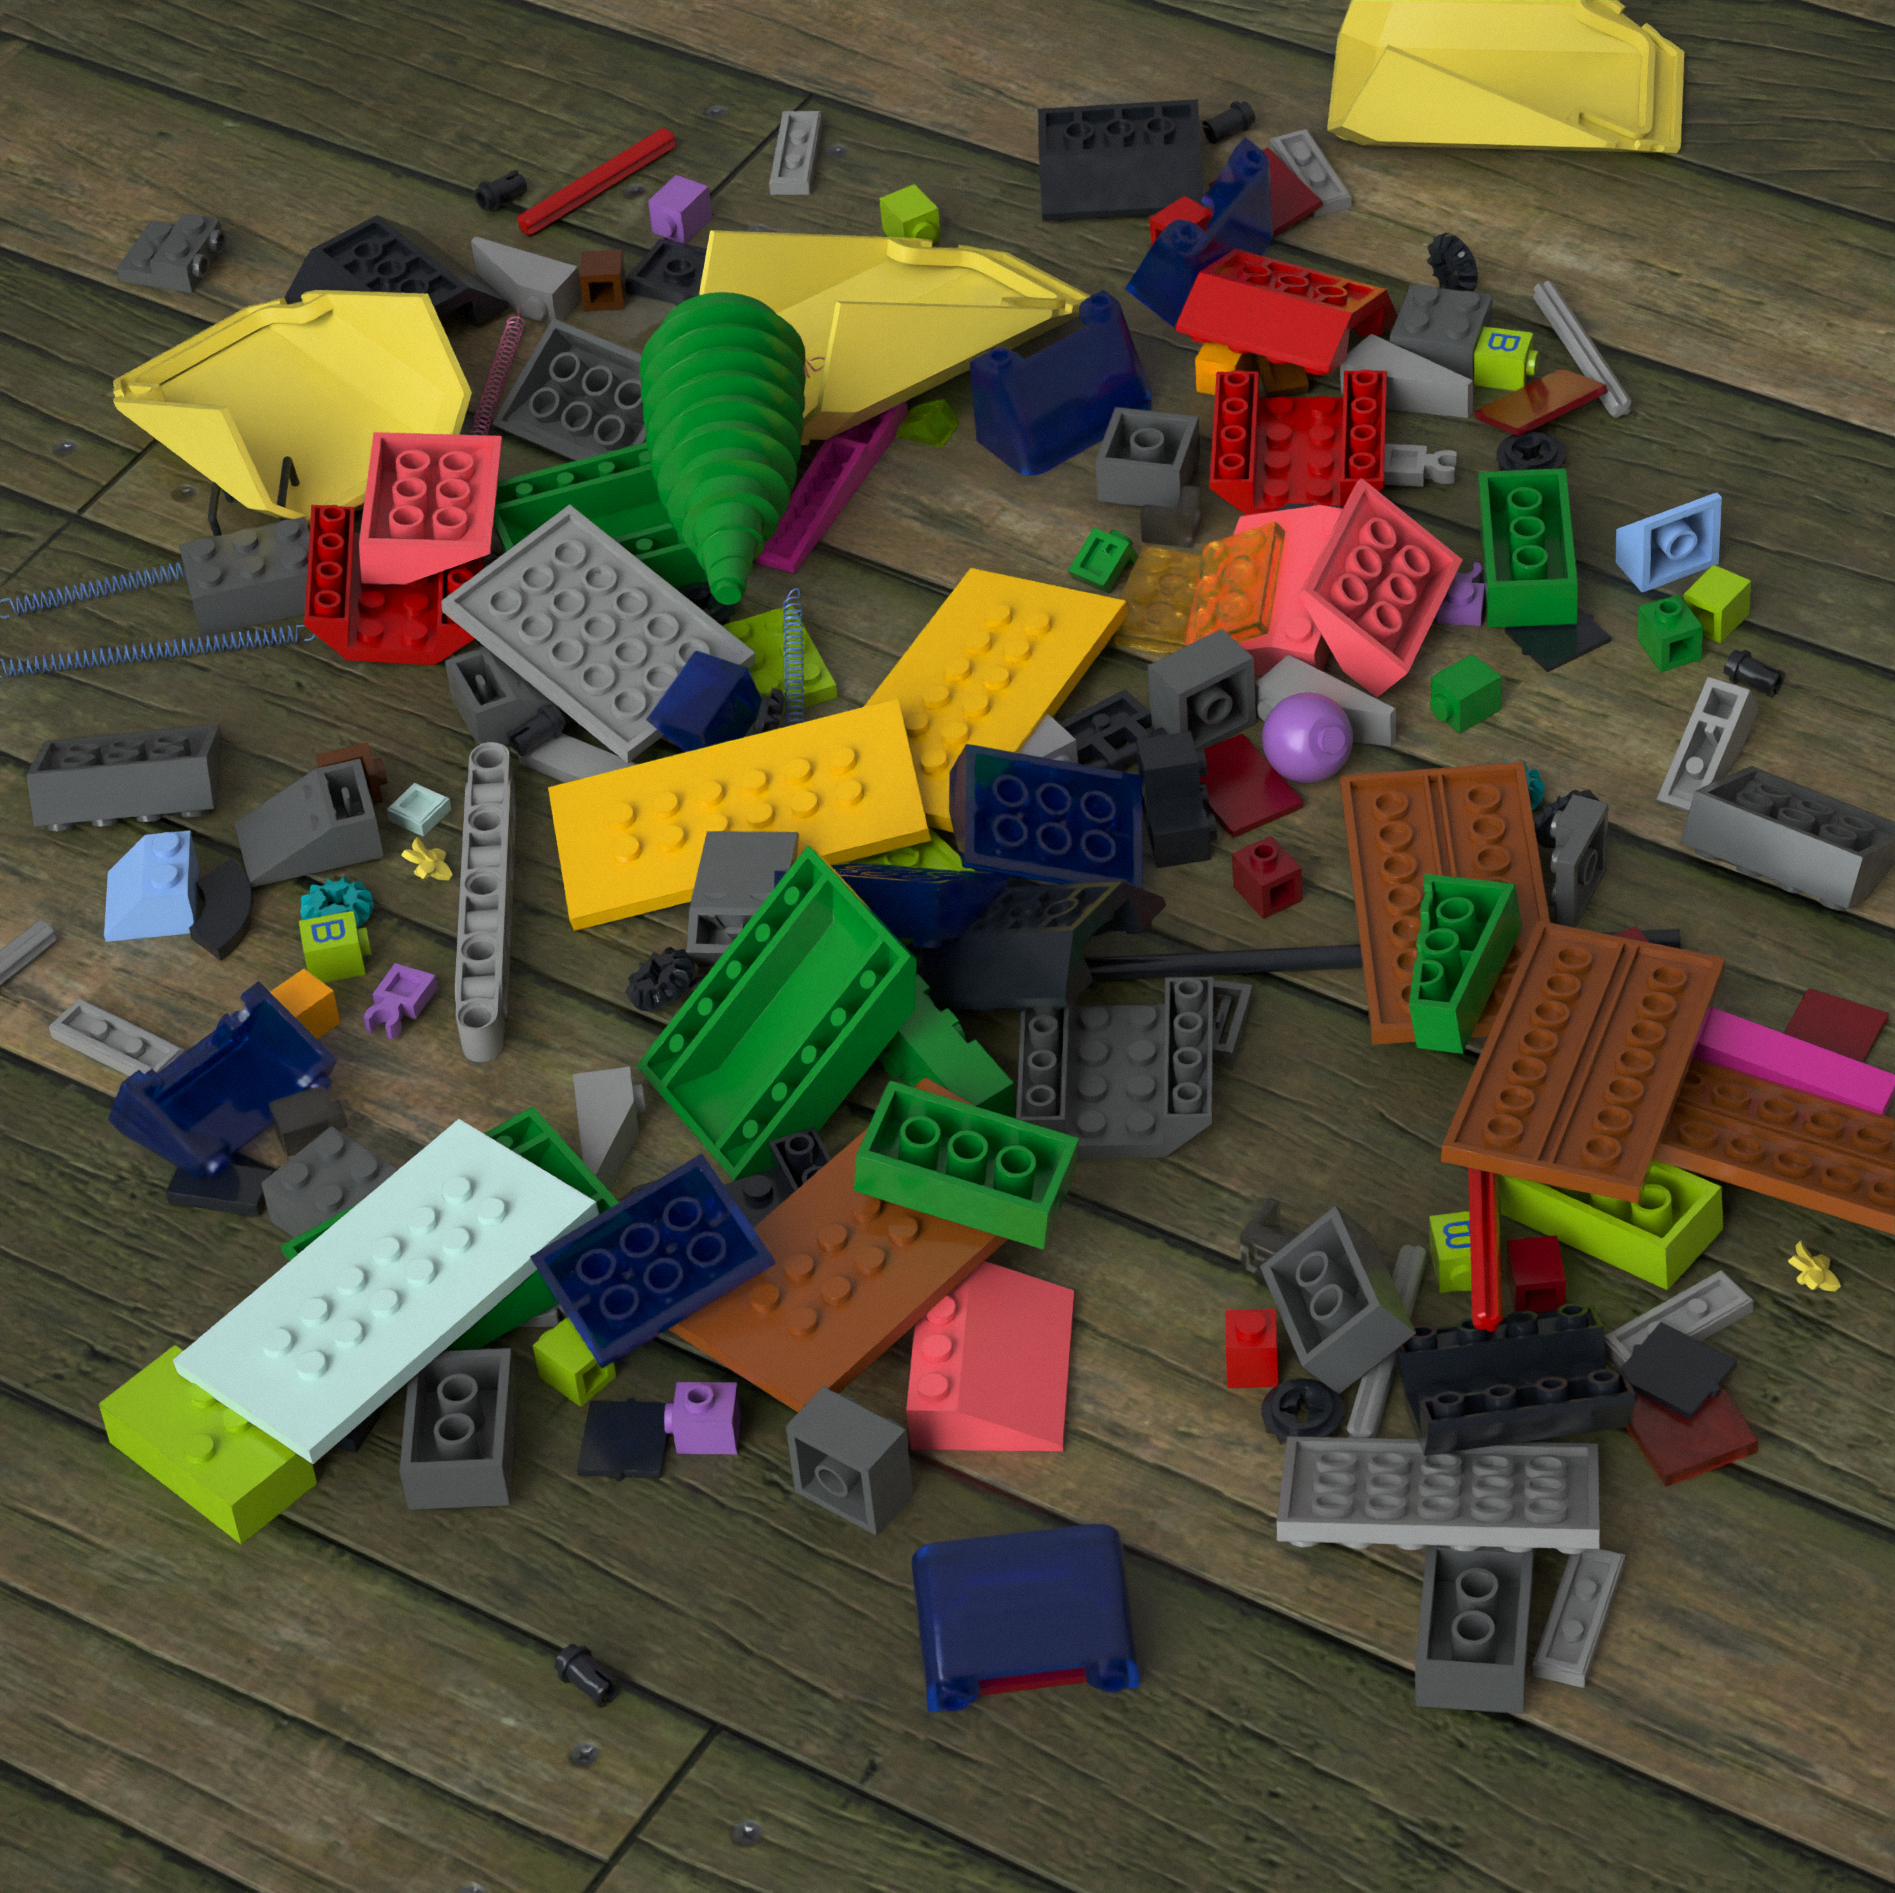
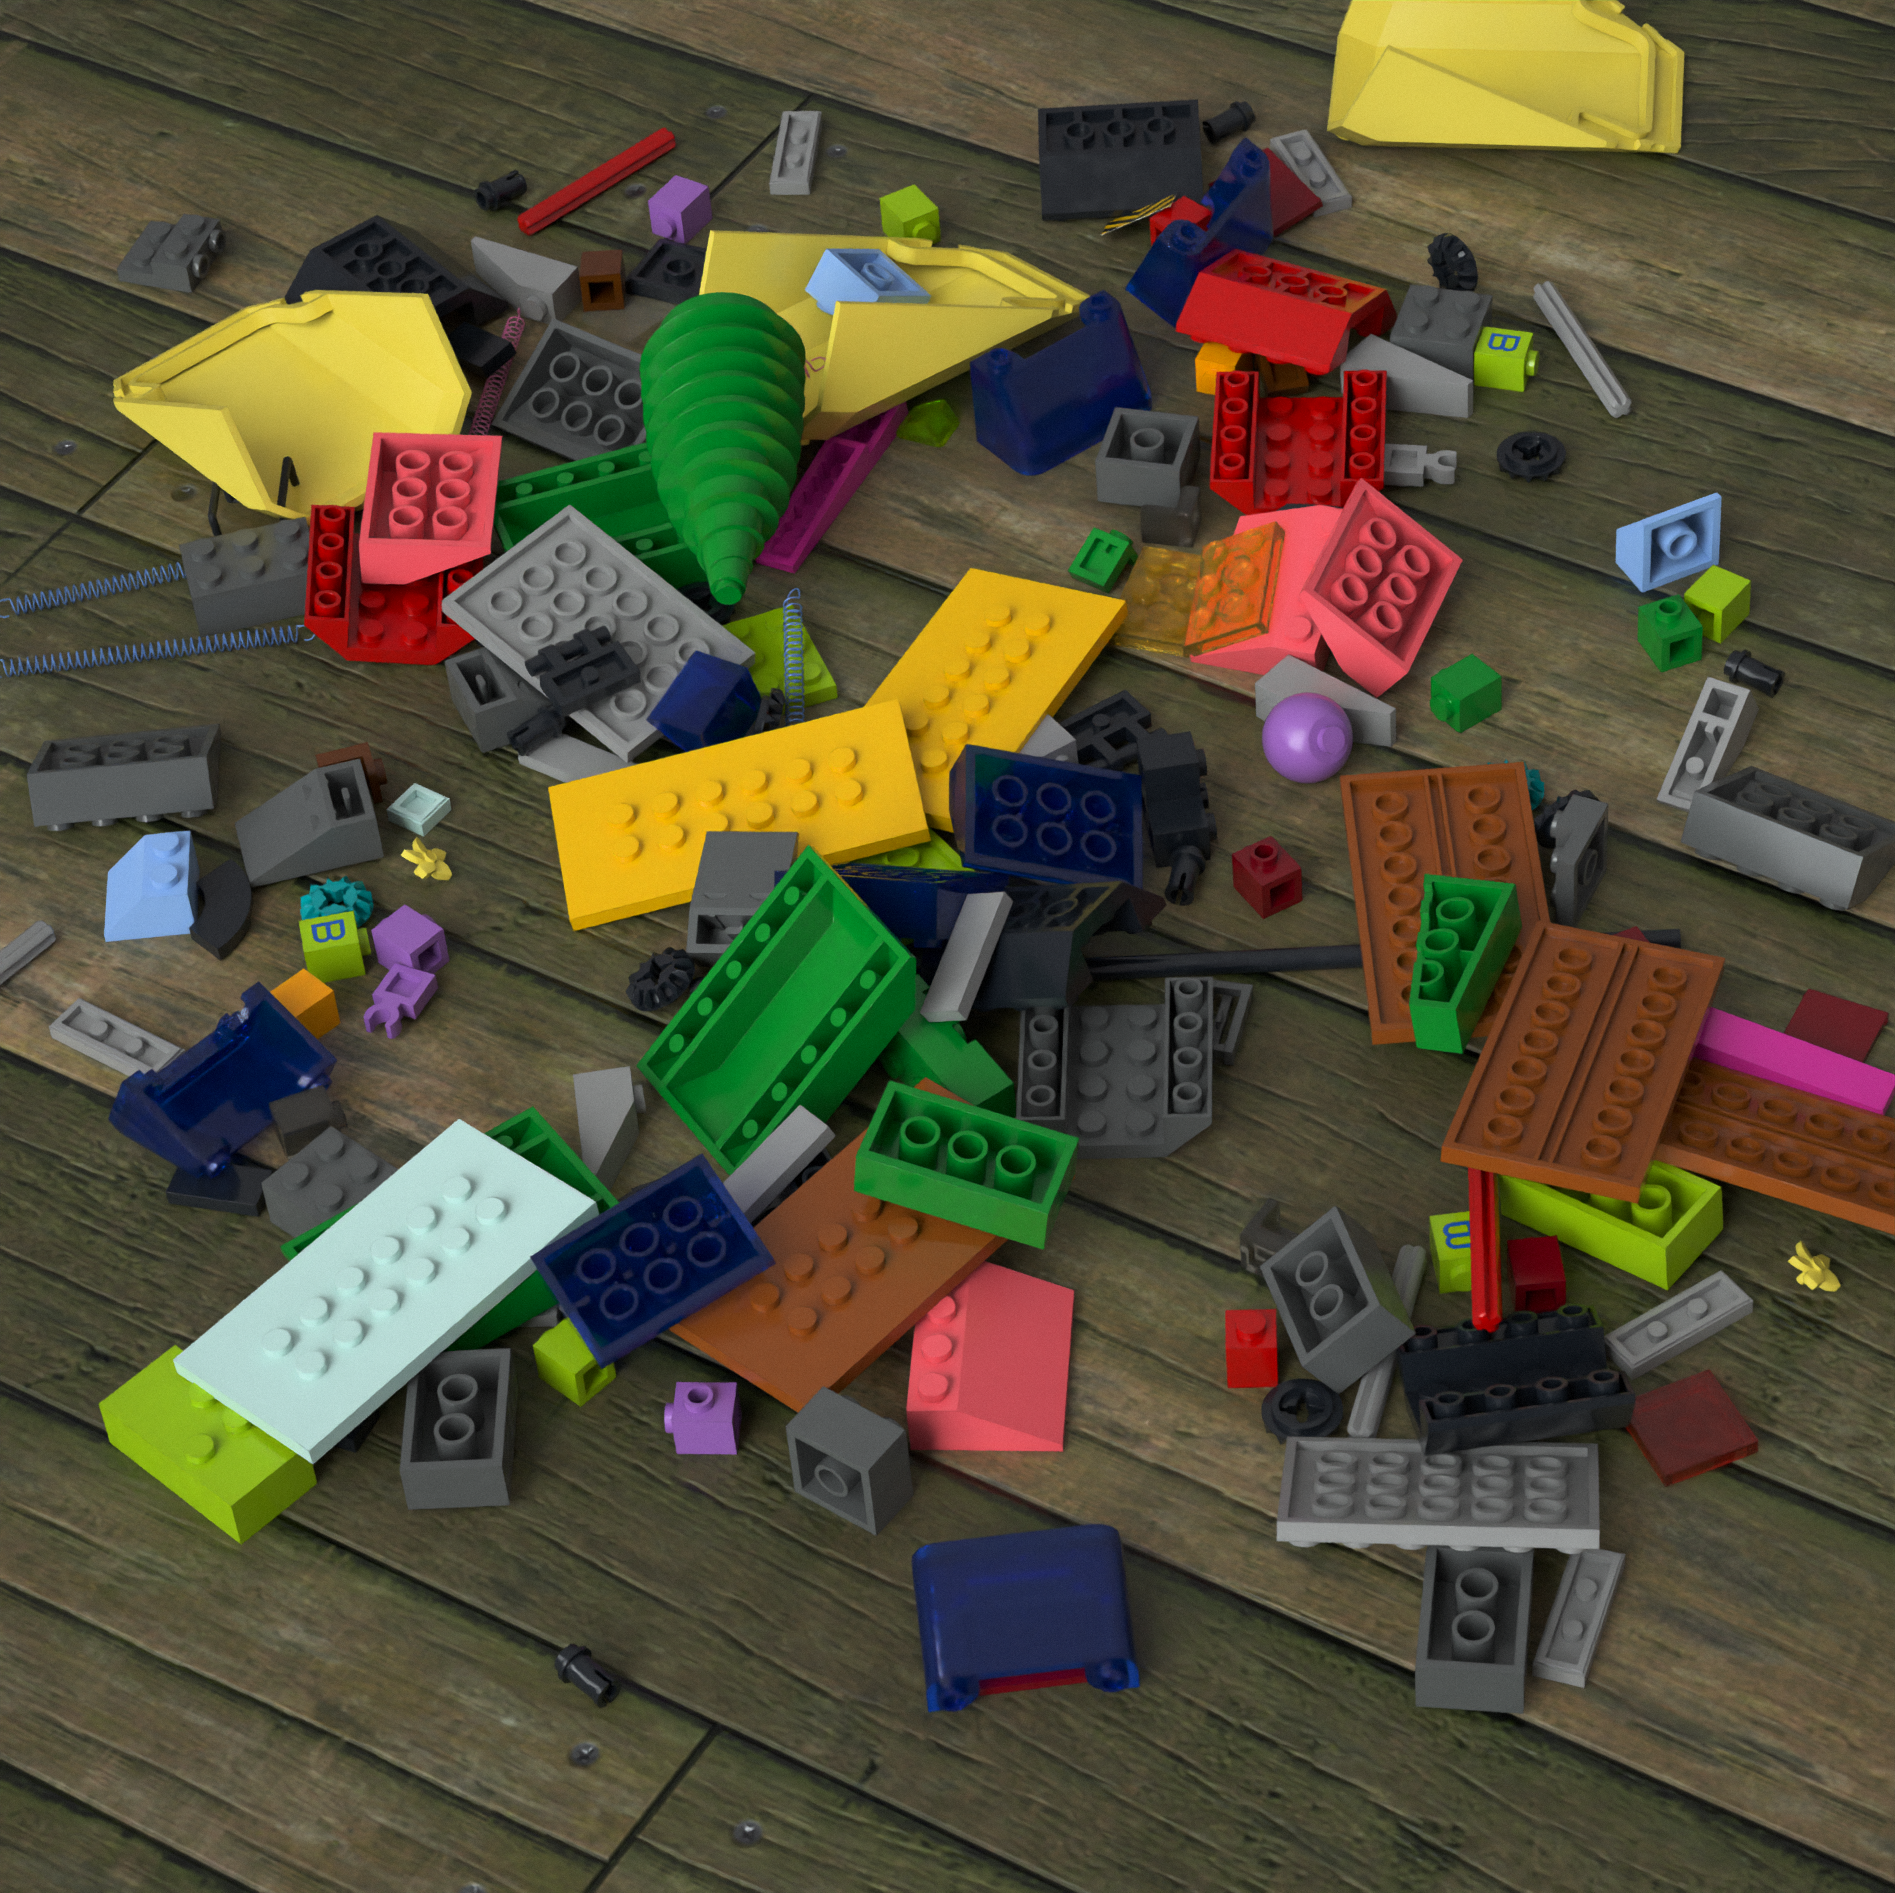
(410, 941): none -> medium lavender brick
(479, 349): none -> black tile
(485, 903): light grey beam -> none
(588, 678): none -> black plate
(623, 1440): black piece -> none
(777, 1161): none -> light grey tile
(861, 277): none -> light blue slope
(966, 957): none -> light grey tile
(1136, 215): none -> sticker
(1186, 866): none -> black pin
(1204, 690): dark grey brick -> none
(1245, 787): dark red piece -> none
(1464, 599): medium lavender plate -> none
(1527, 548): green brick -> none
(1540, 402): piece -> none
(1559, 644): black piece -> none
(1677, 1370): black piece -> none

